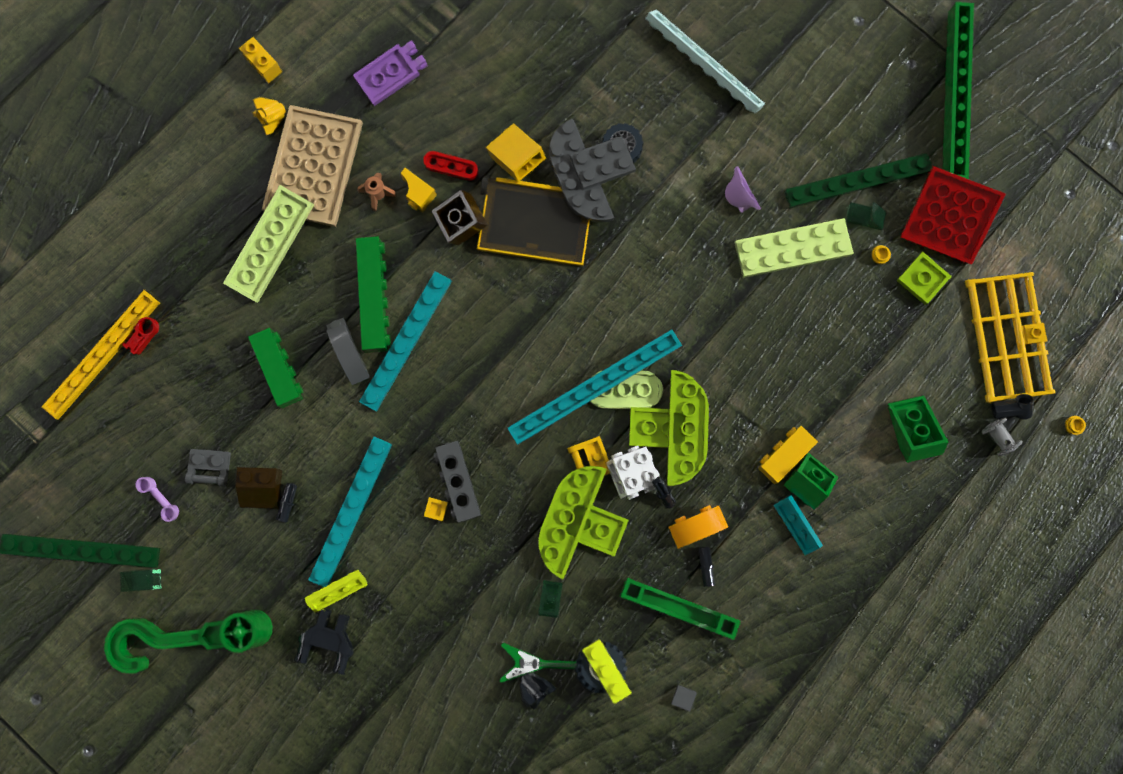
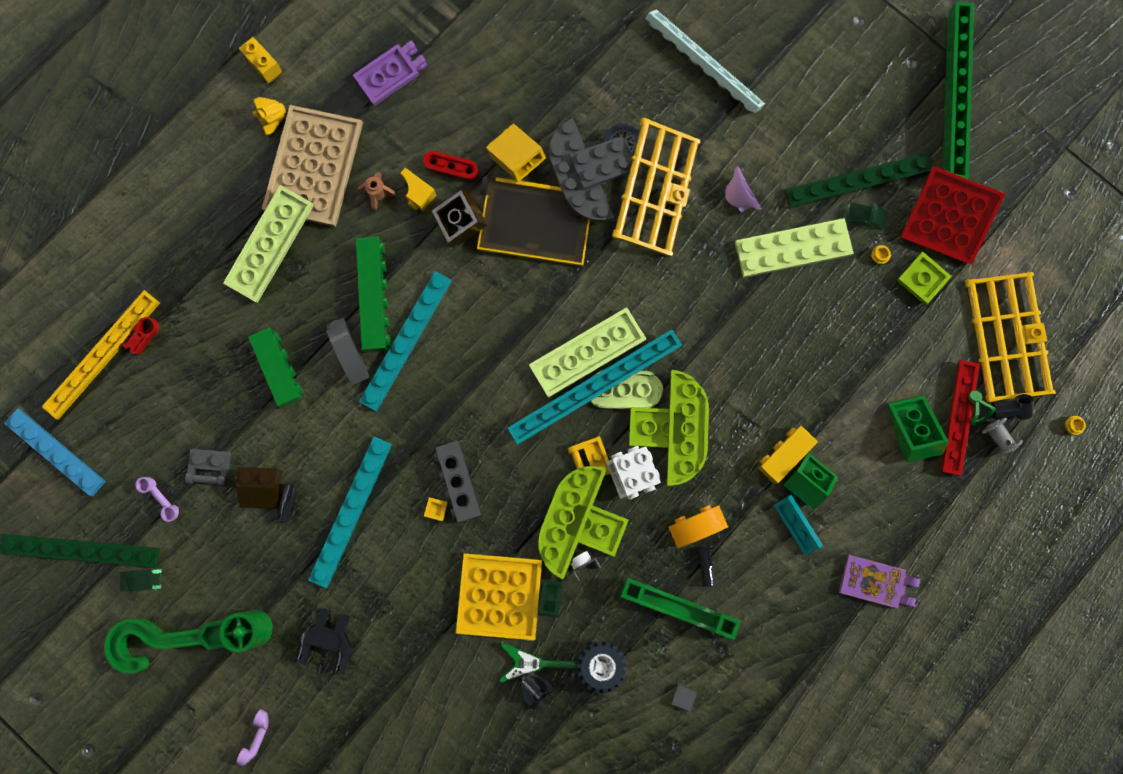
(55, 452): none -> dark azure plate
(260, 721): none -> lavender bar
(336, 591): neon yellow plate -> none
(499, 596): none -> yellow plate
(581, 561): none -> white piece
(587, 352): none -> yellowish green plate
(606, 671): neon yellow plate -> none
(663, 492): black axle -> none
(670, 192): none -> yellow door
(876, 582): none -> tile
(959, 418): none -> red plate
(976, 397): none -> green piece

